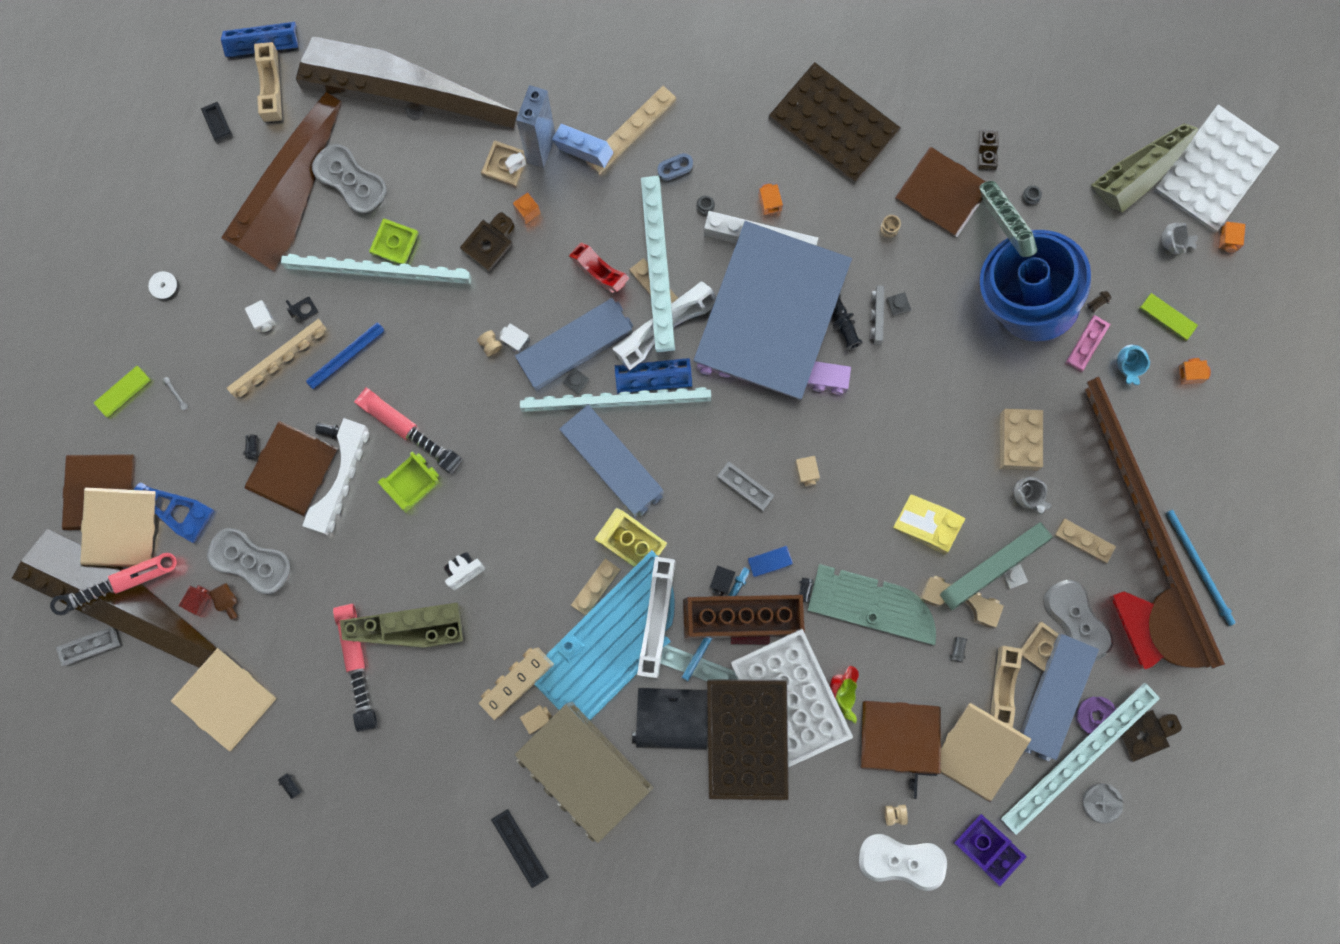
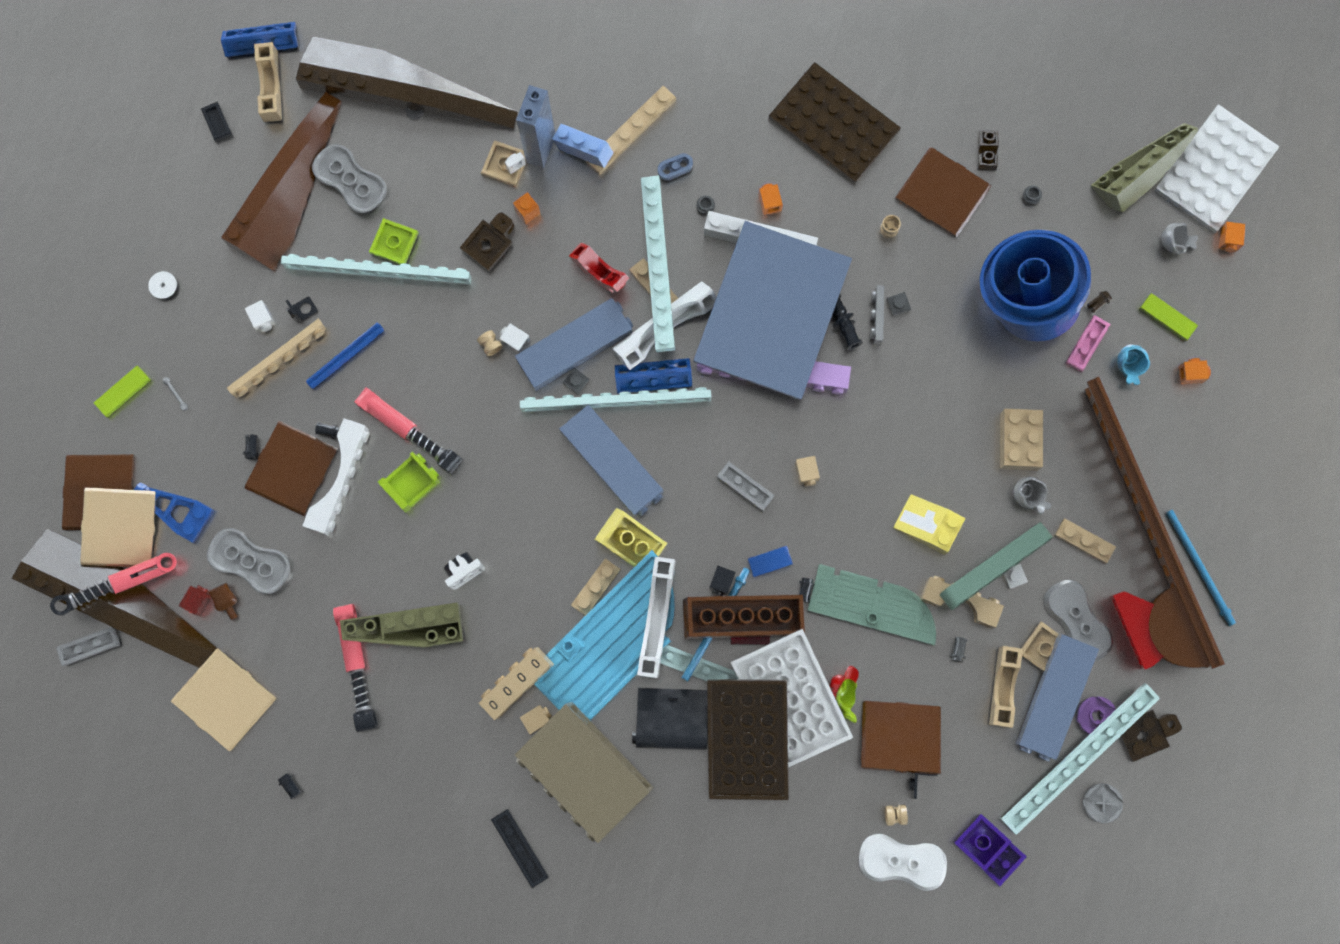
(981, 752): tan piece -> none
(1008, 219): sand green beam -> none

